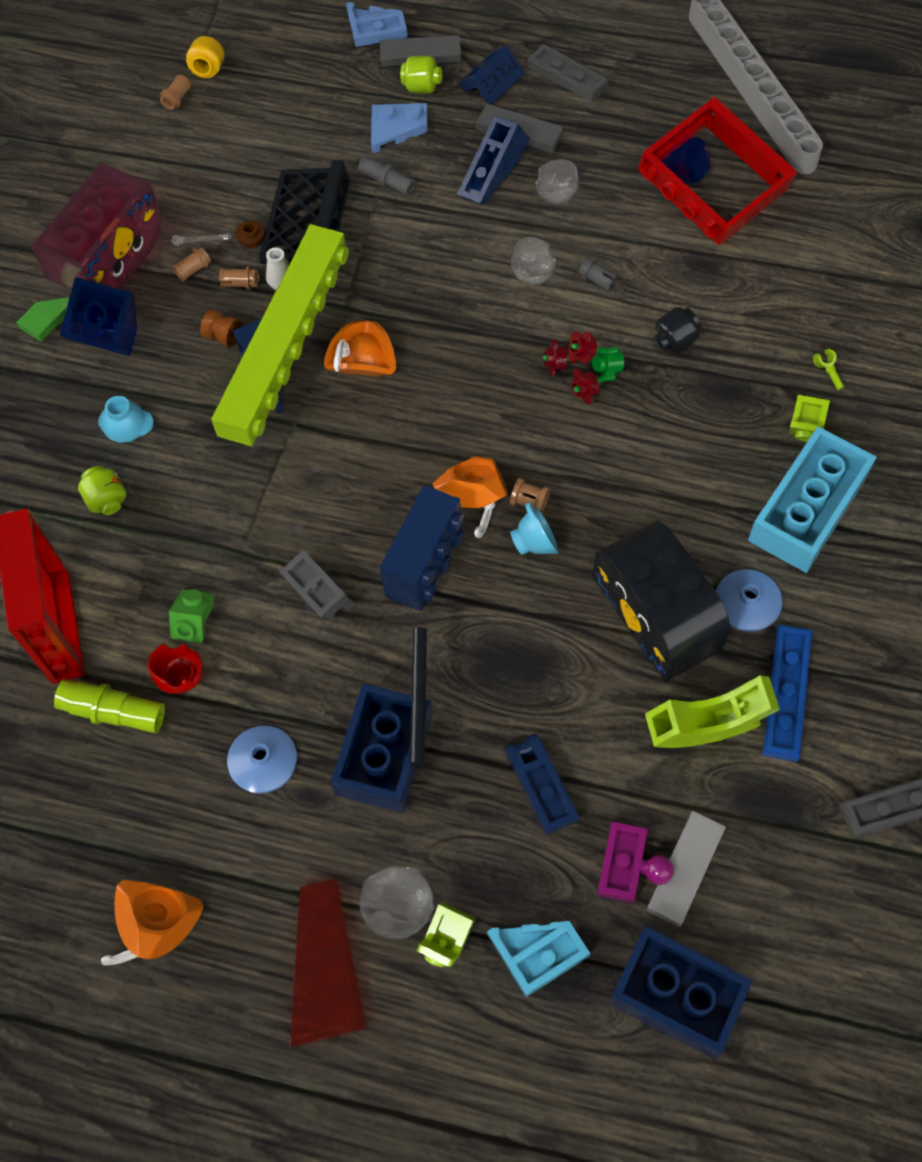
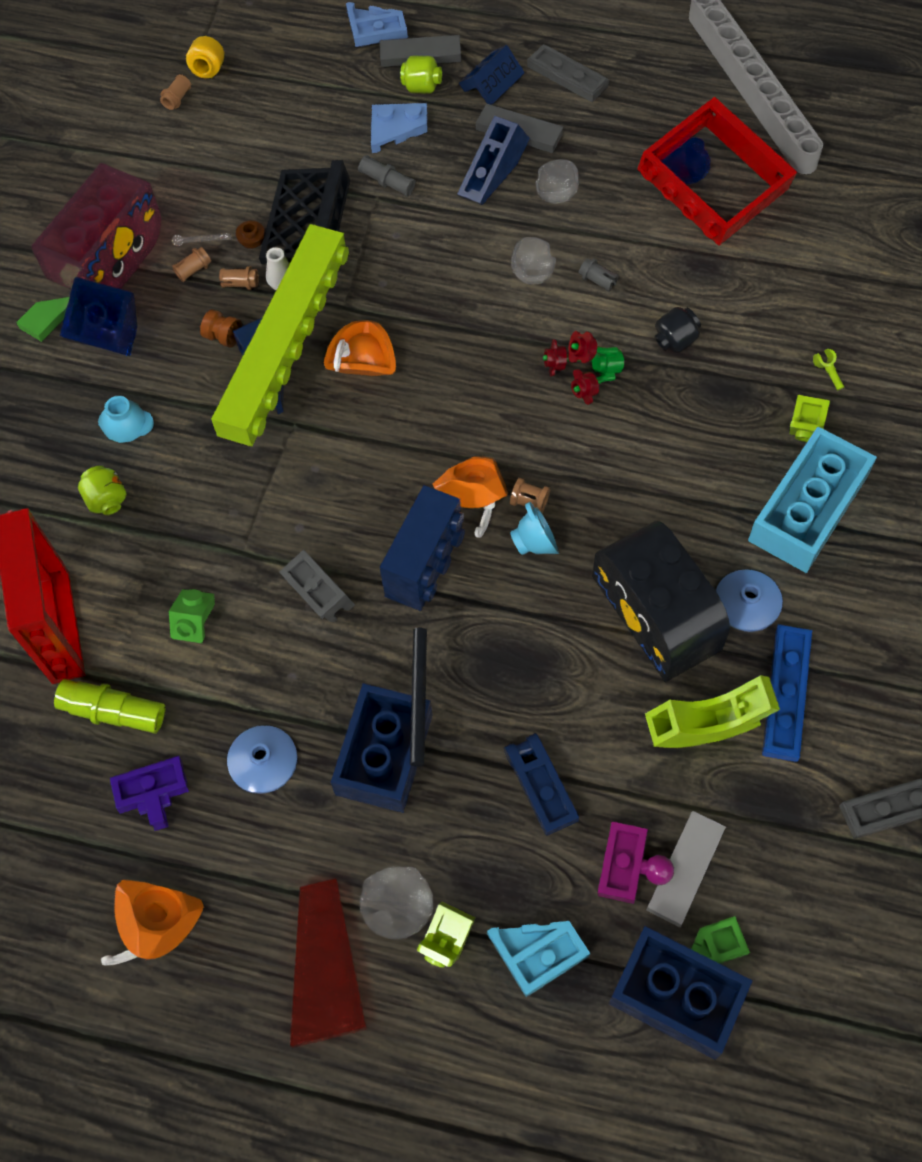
(150, 789): none -> dark purple hinge
(175, 668): red hair -> none
(721, 941): none -> bright green tile

